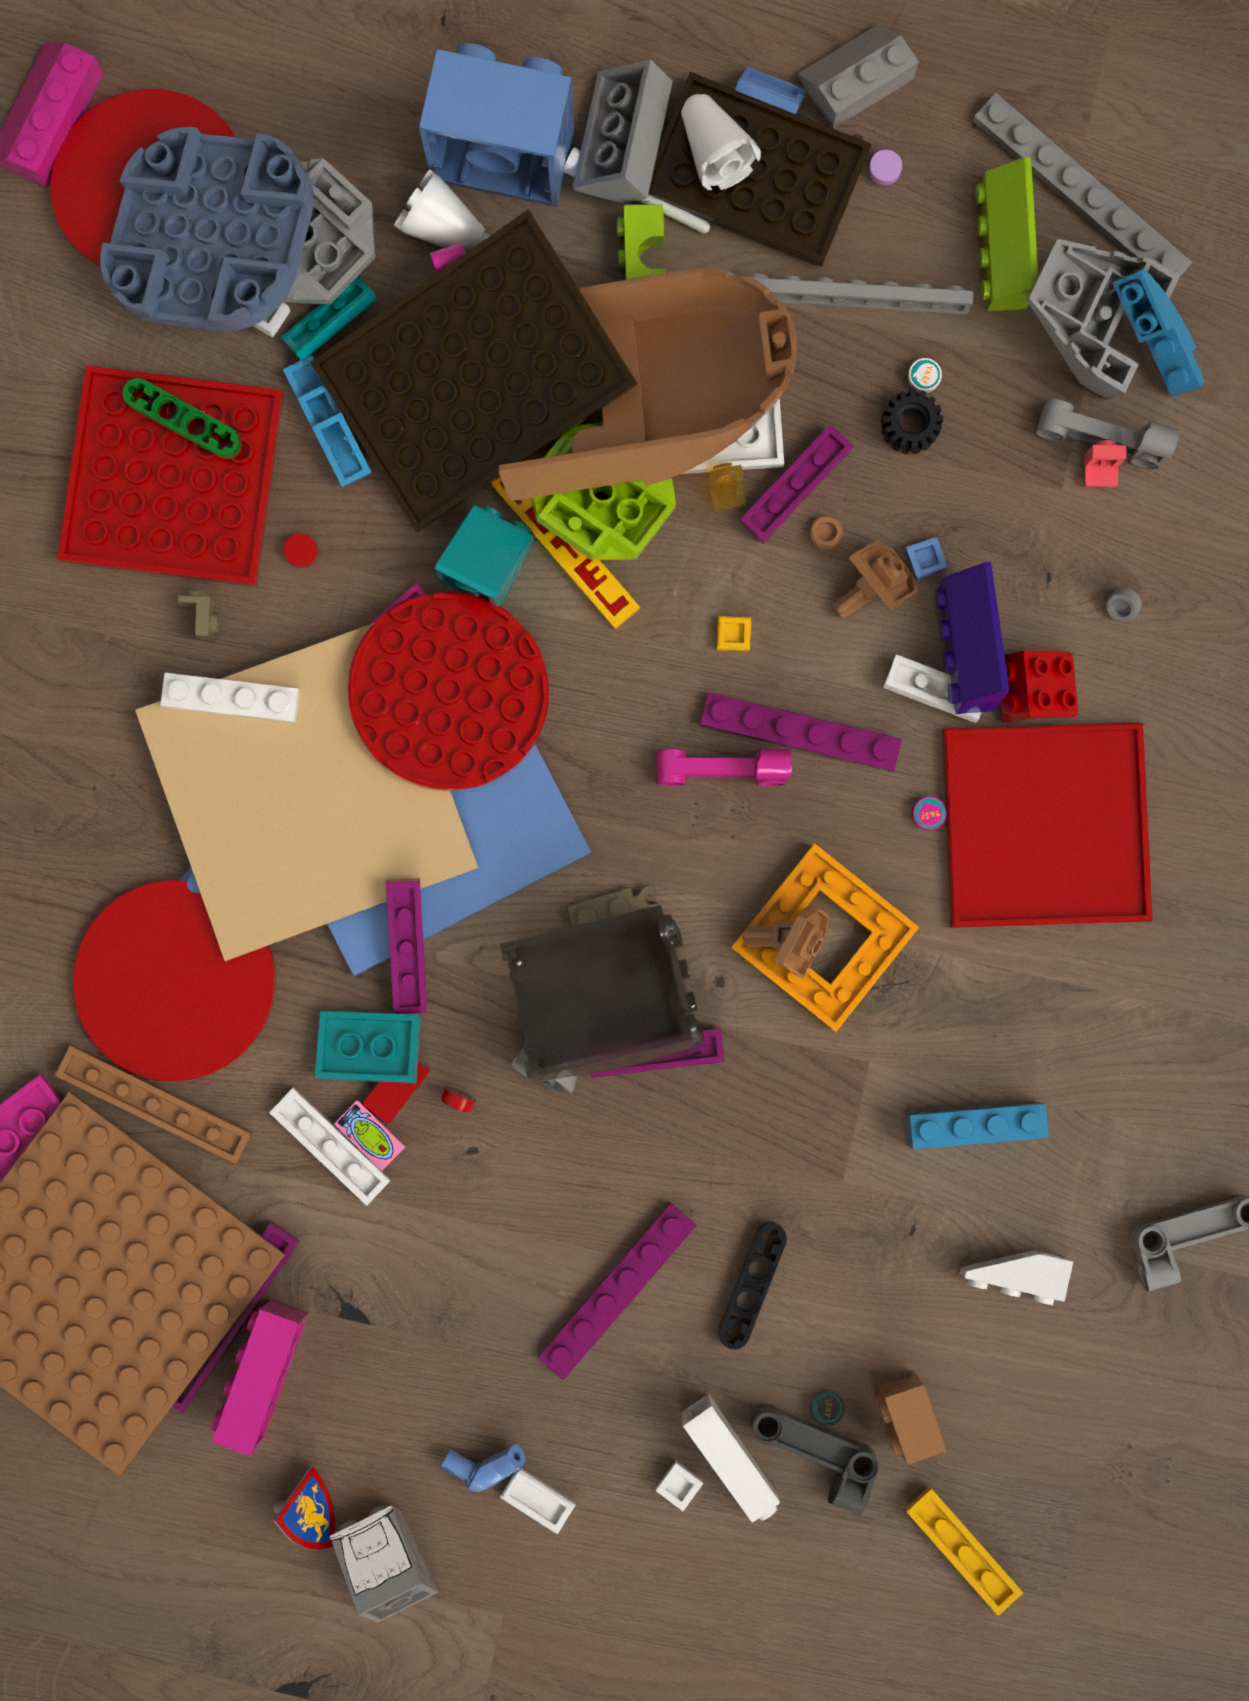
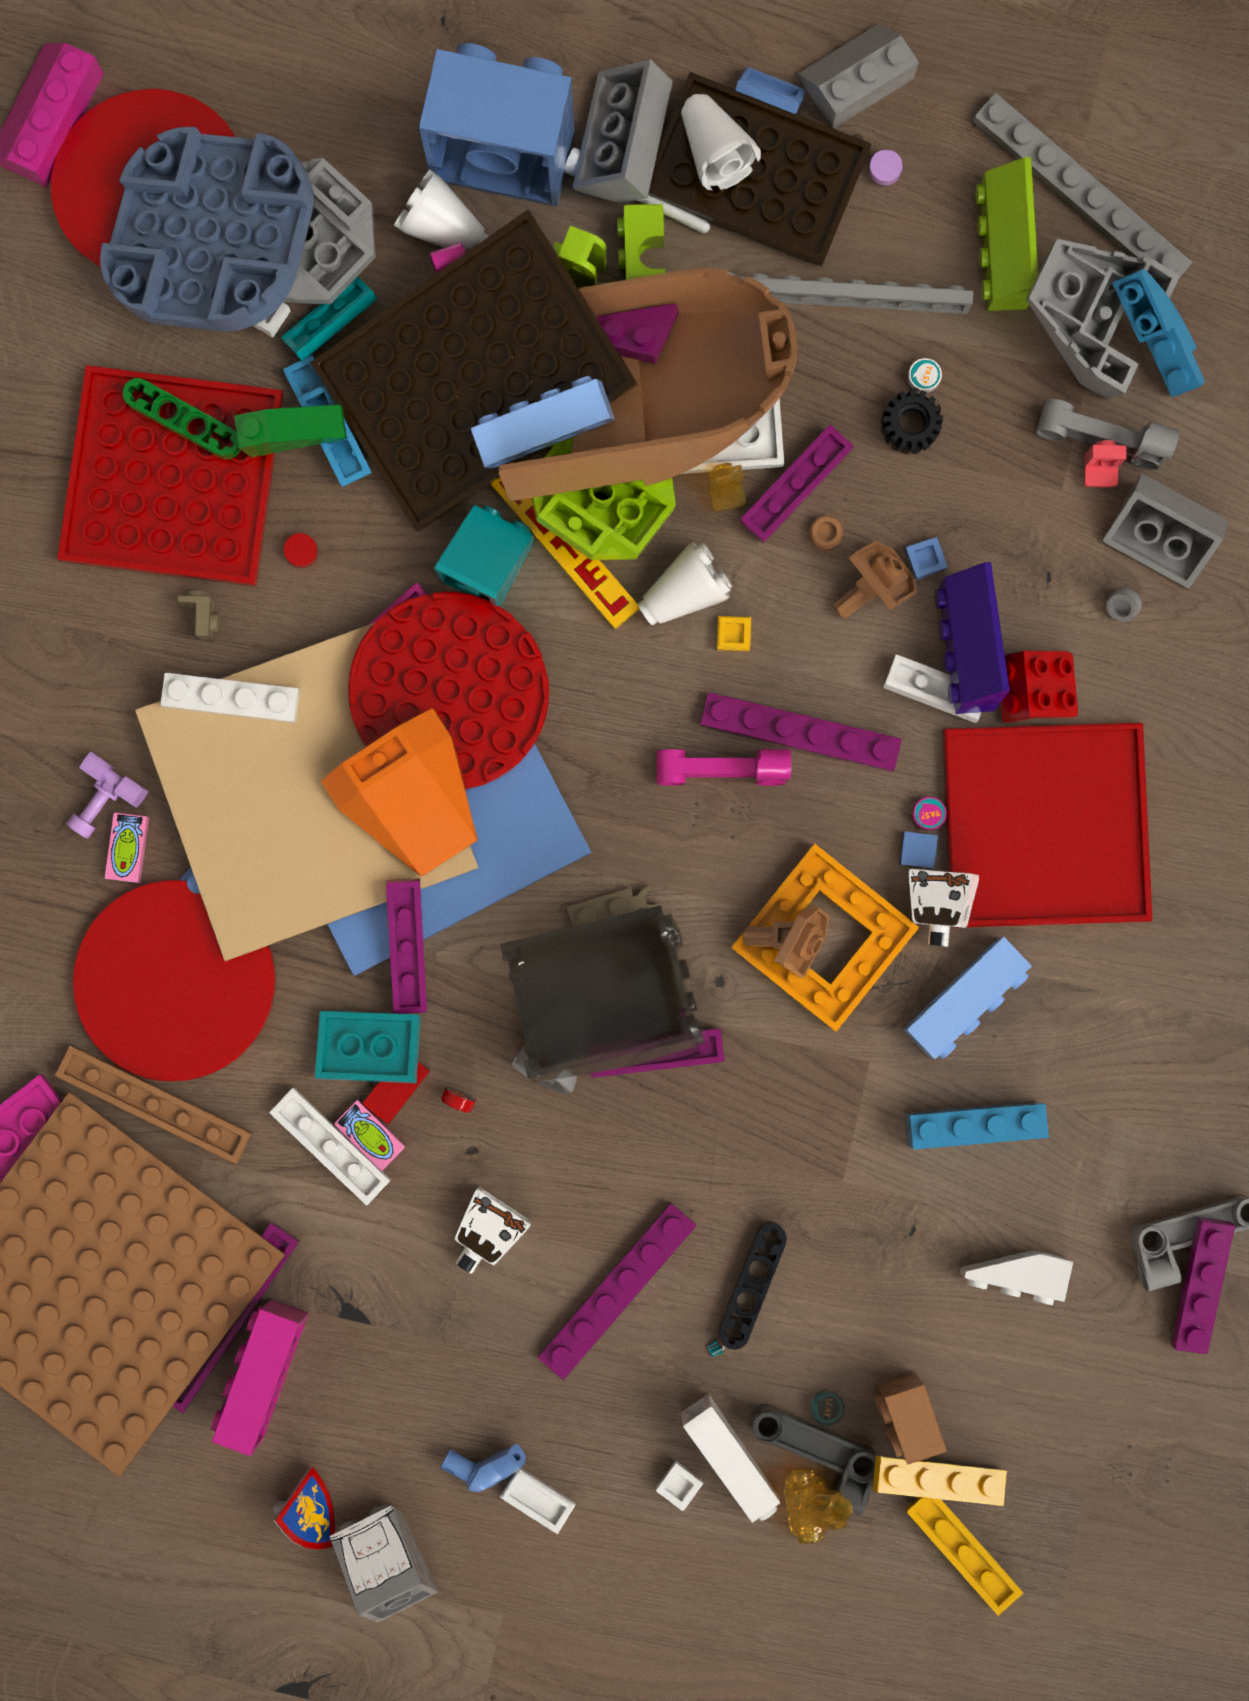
(109, 786): none -> lavender bar
(126, 847): none -> tile
(289, 428): none -> green slope
(408, 793): none -> orange wedge
(488, 1230): none -> torso
(543, 422): none -> light blue brick
(582, 255): none -> lime piece
(640, 332): none -> magenta wing
(685, 587): none -> white cone
(715, 1348): none -> teal piece
(813, 1507): none -> clear yellow piece
(918, 850): none -> medium blue tile
(939, 1481): none -> yellow plate
(941, 901): none -> white torso
(967, 998): none -> light blue brick
(1166, 531): none -> light grey slope
(1202, 1285): none -> magenta plate

